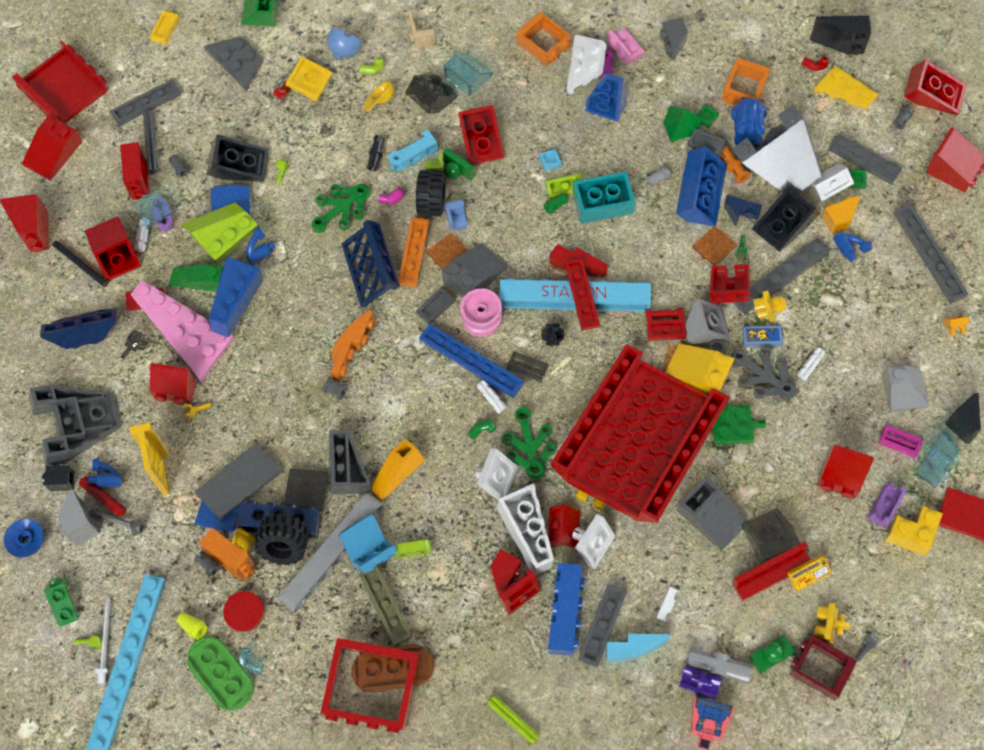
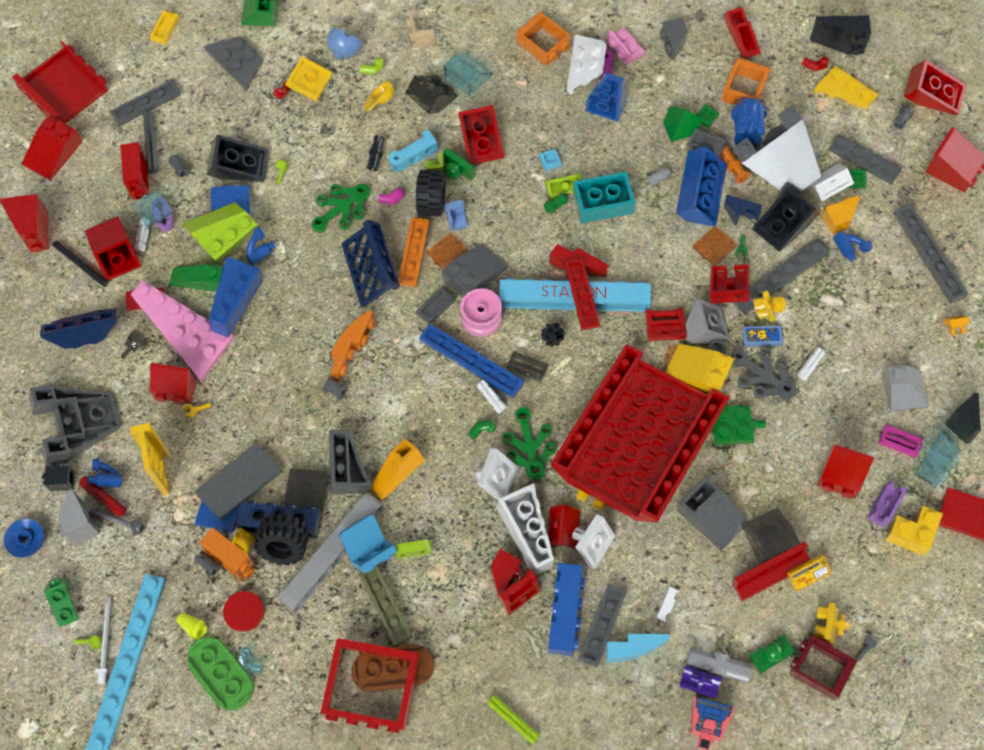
(742, 32): none -> red slope

